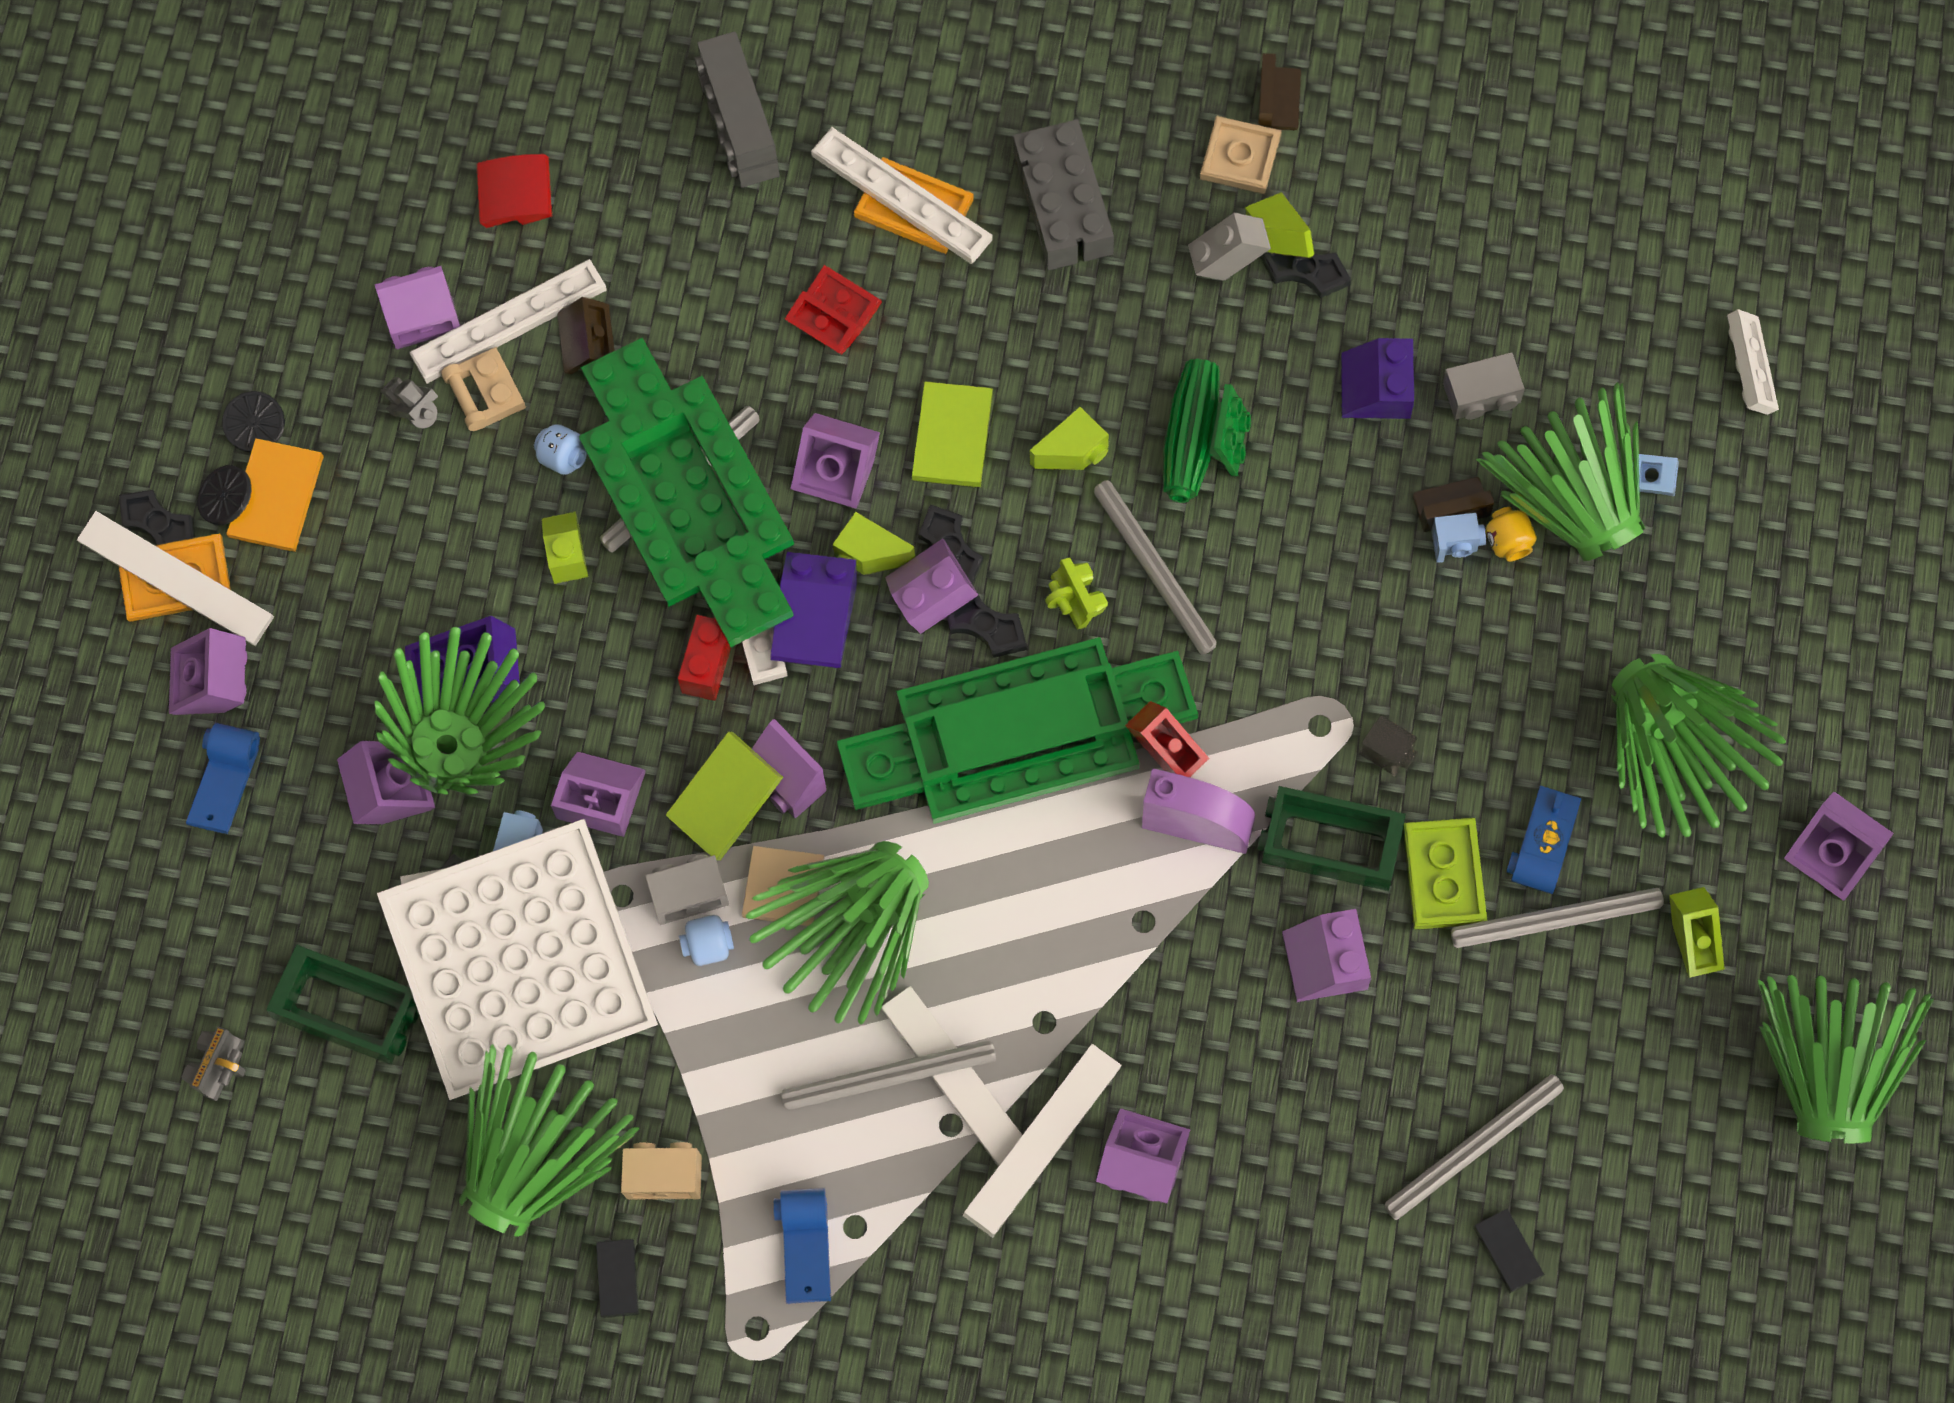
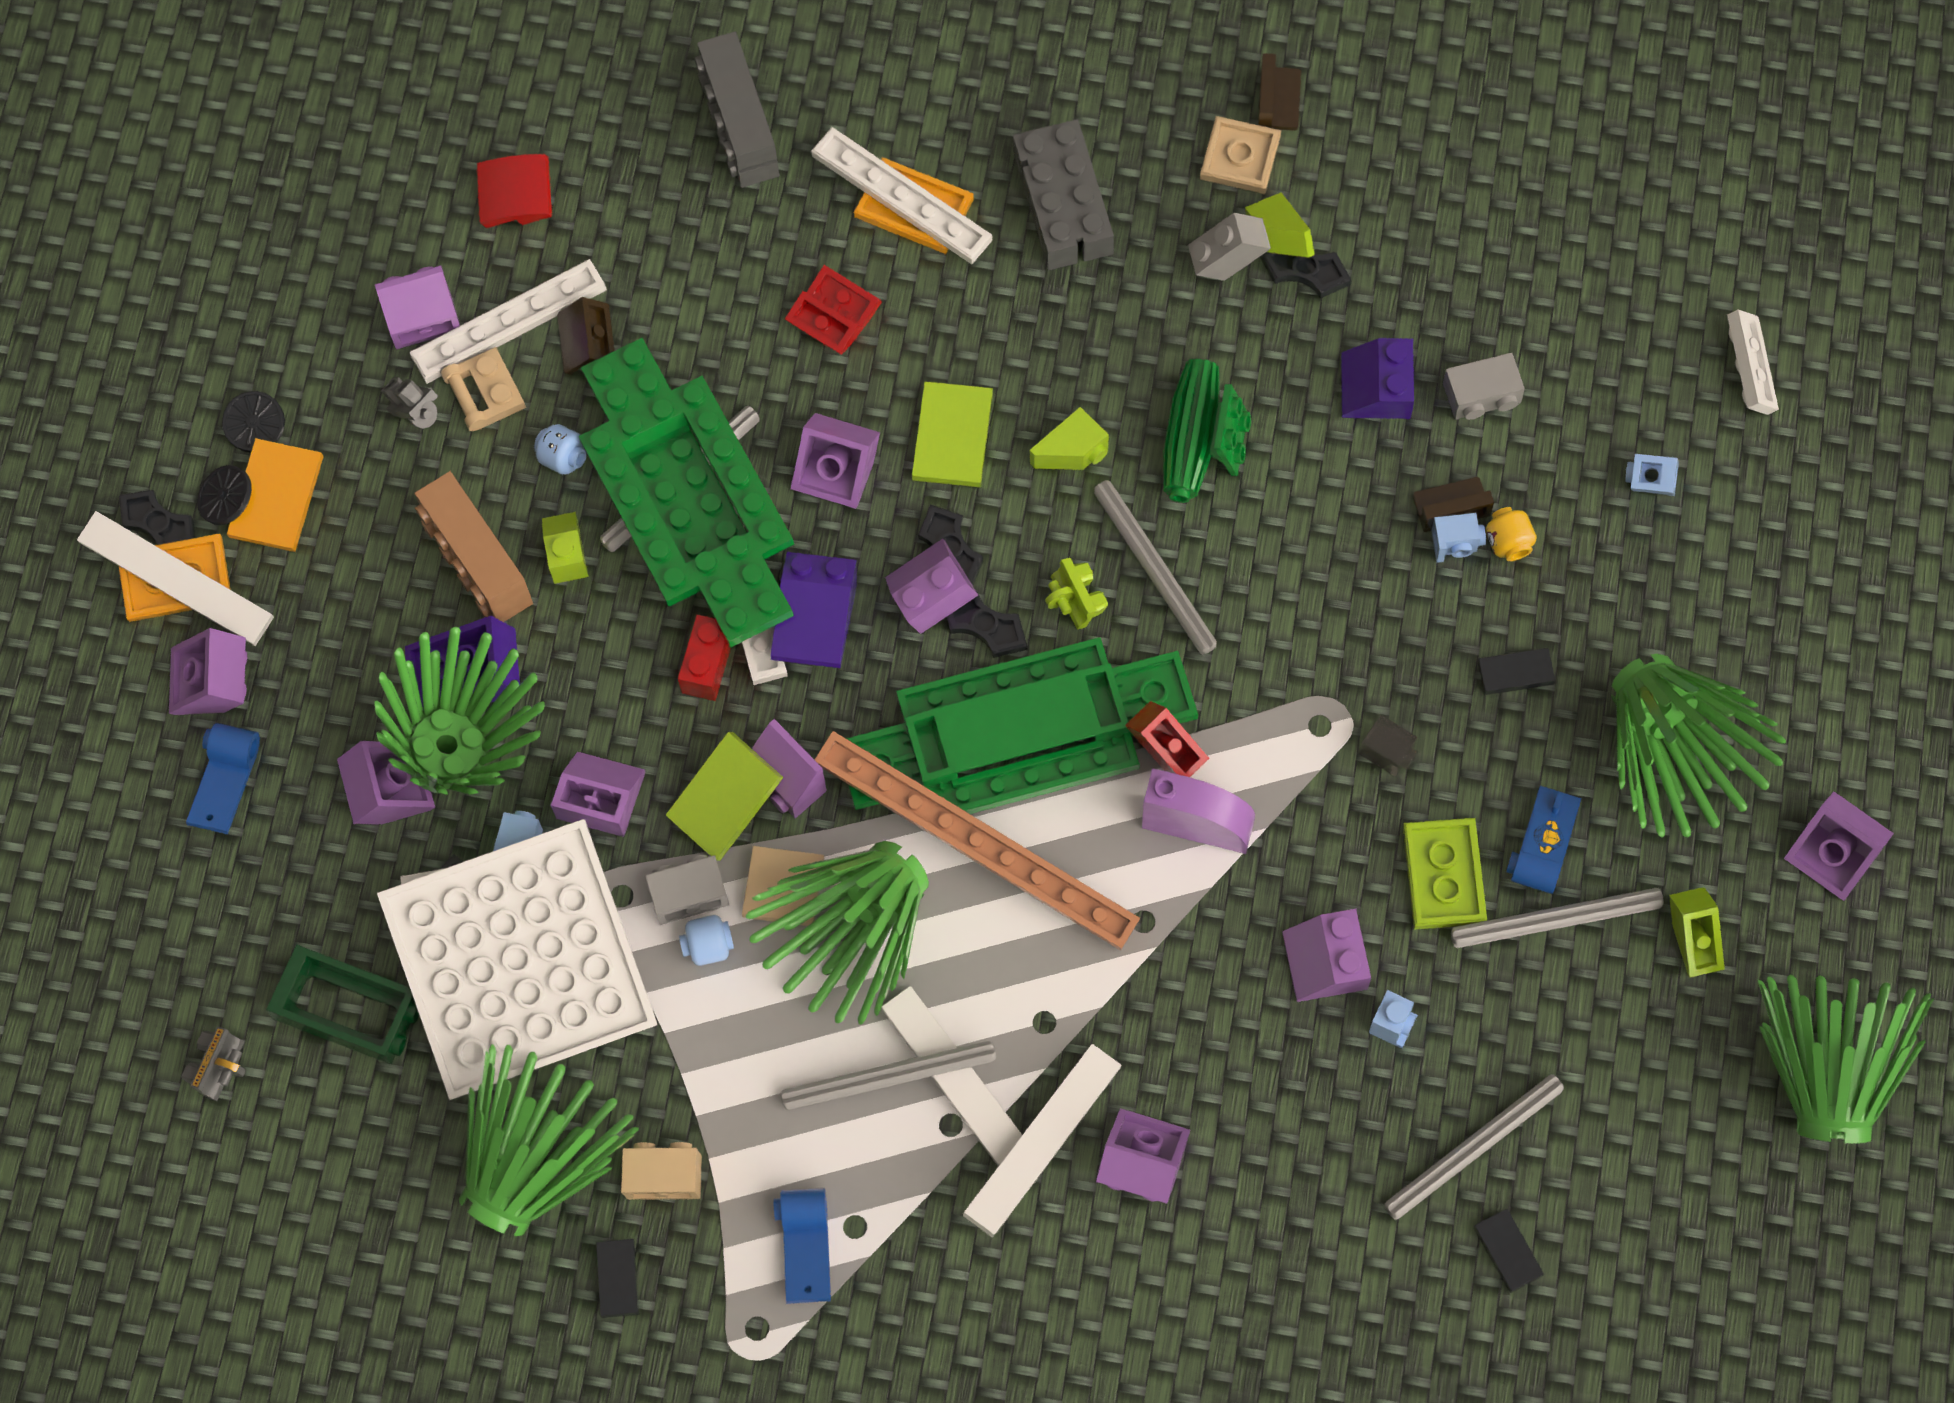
(472, 549): none -> medium nougat brick
(871, 546): lime slope -> none
(977, 840): none -> nougat plate
(1335, 813): dark green piece -> none
(1393, 1019): none -> light blue brick
(1516, 671): none -> black tile
(1579, 496): bright green plant -> none

